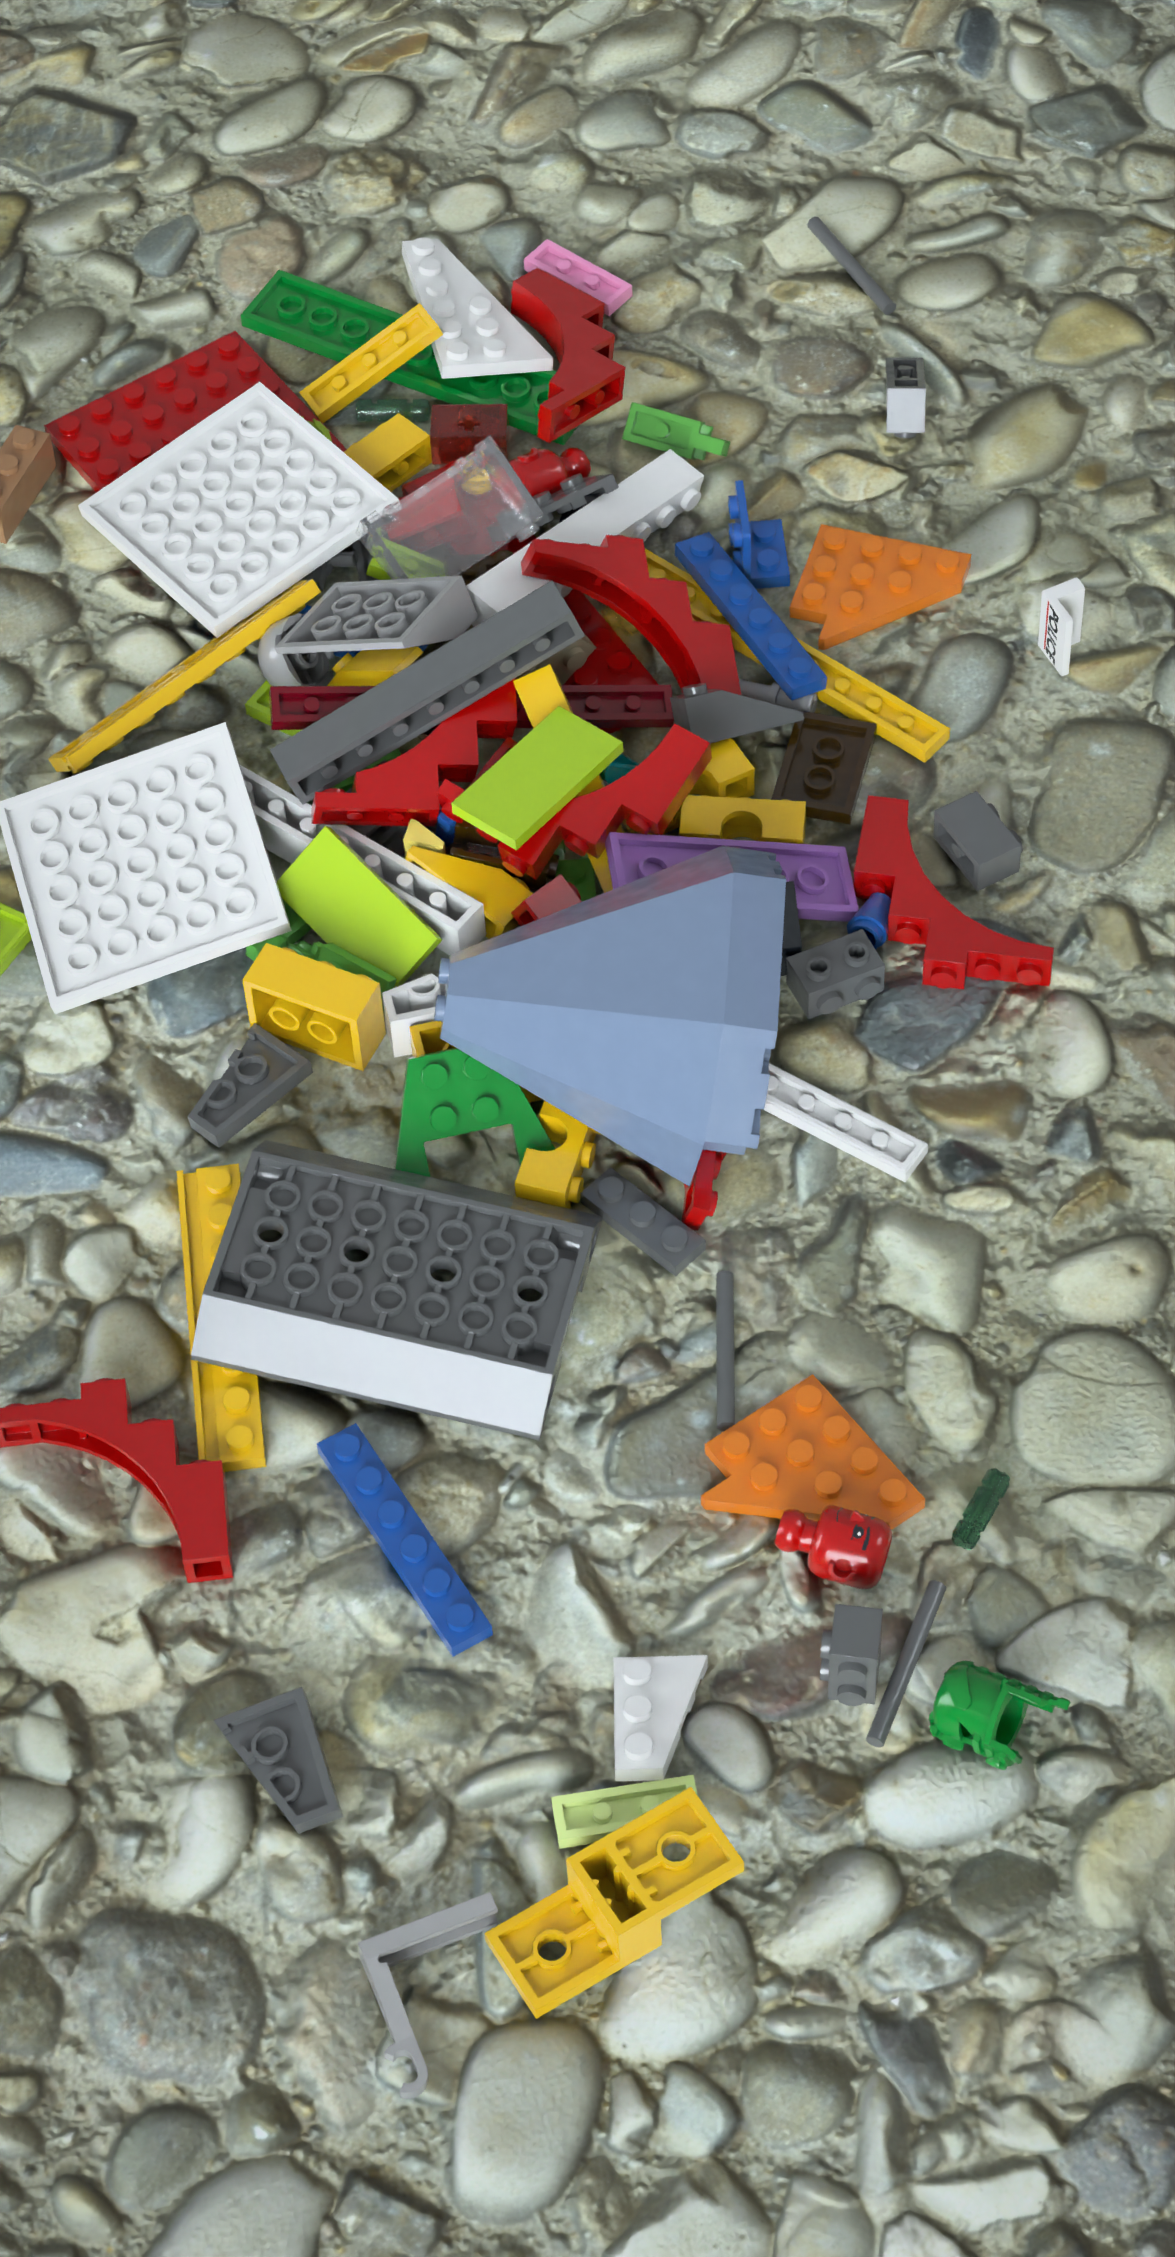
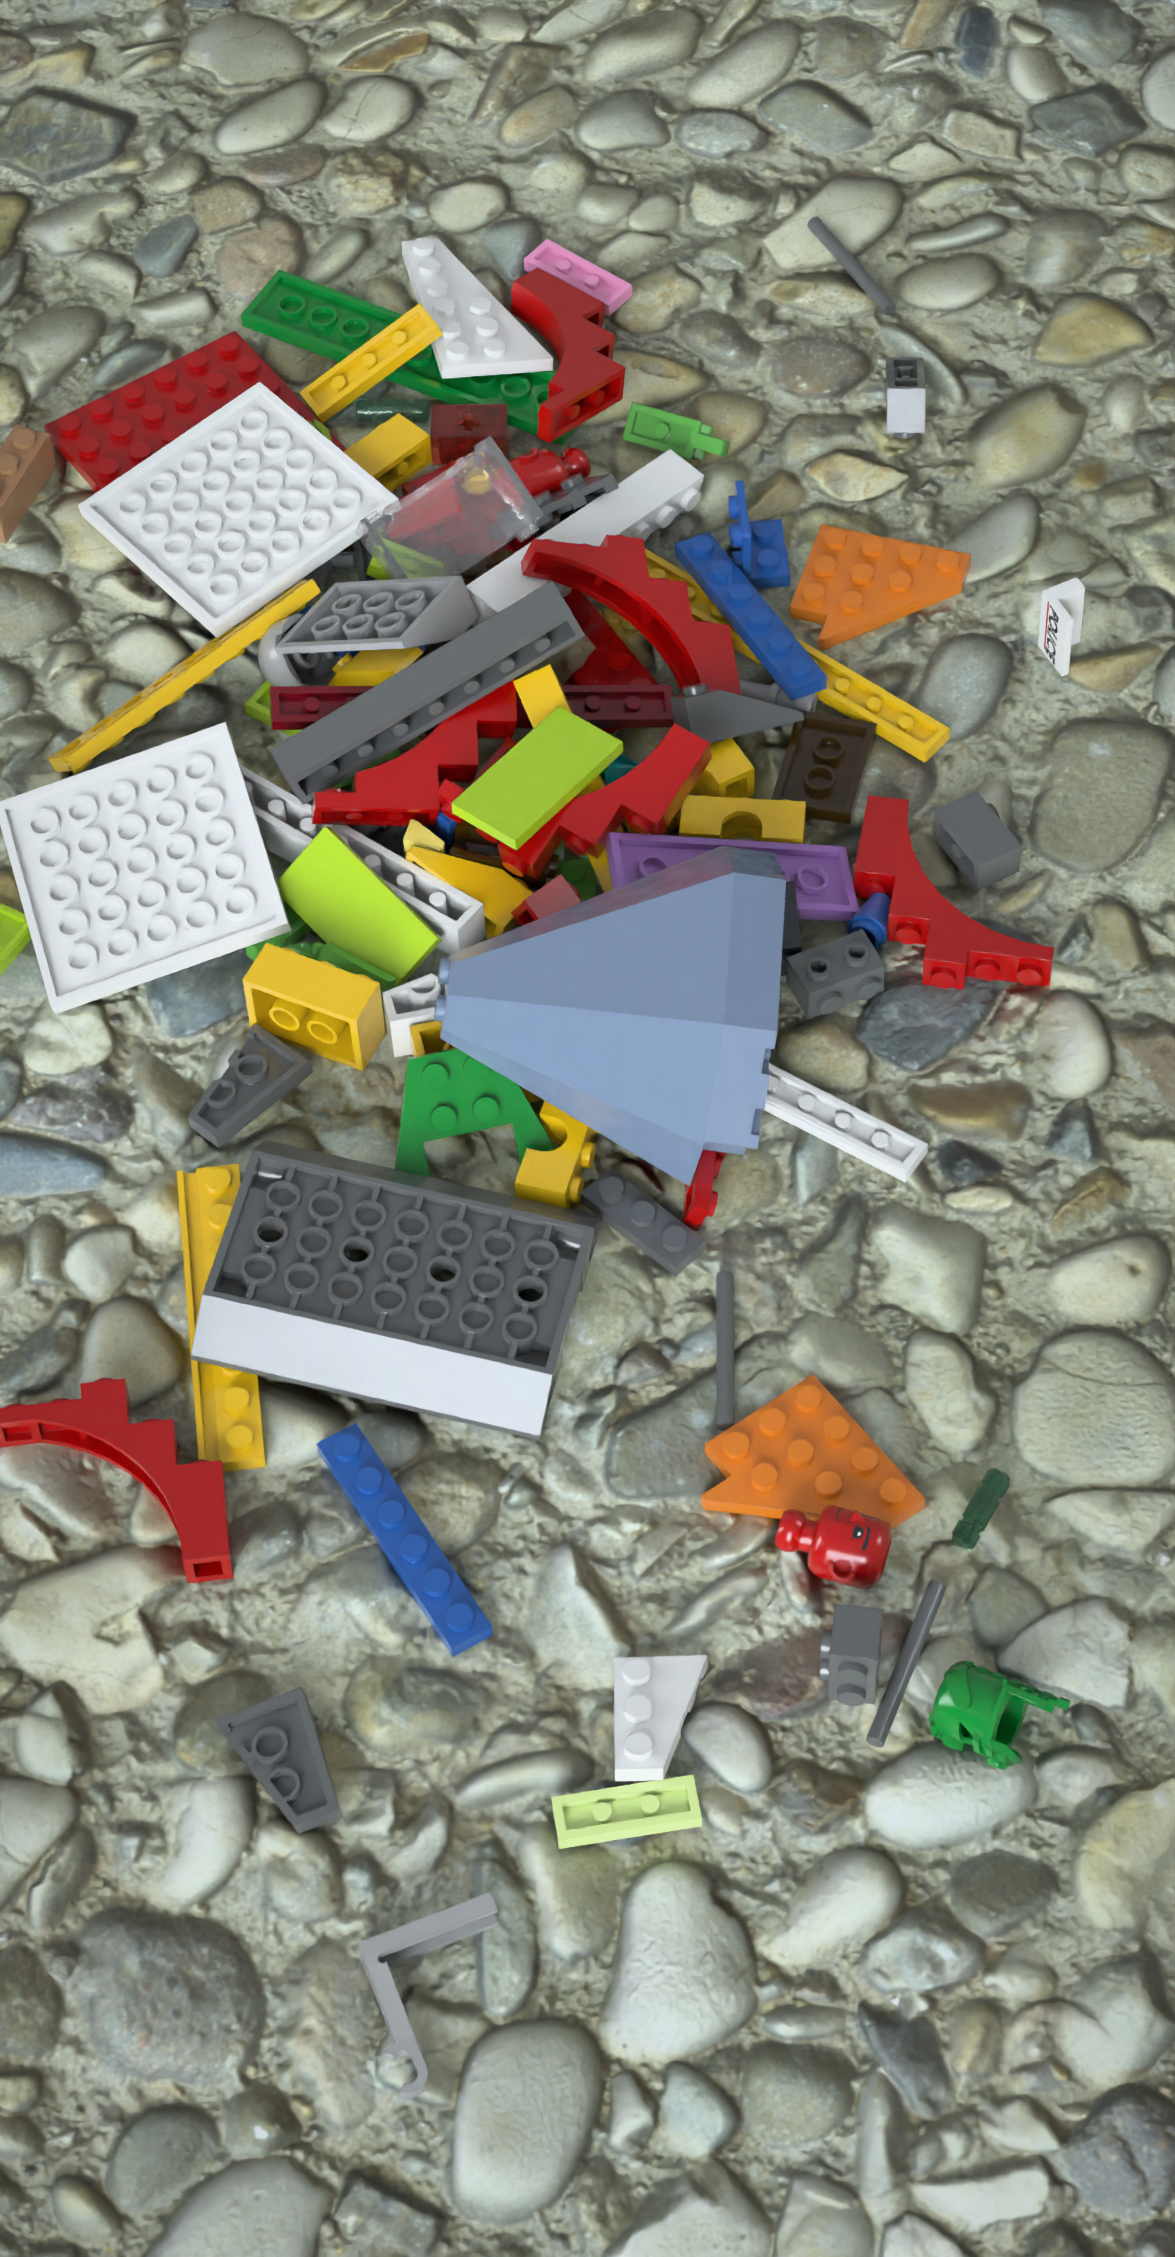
(614, 1902): yellow bracket -> none

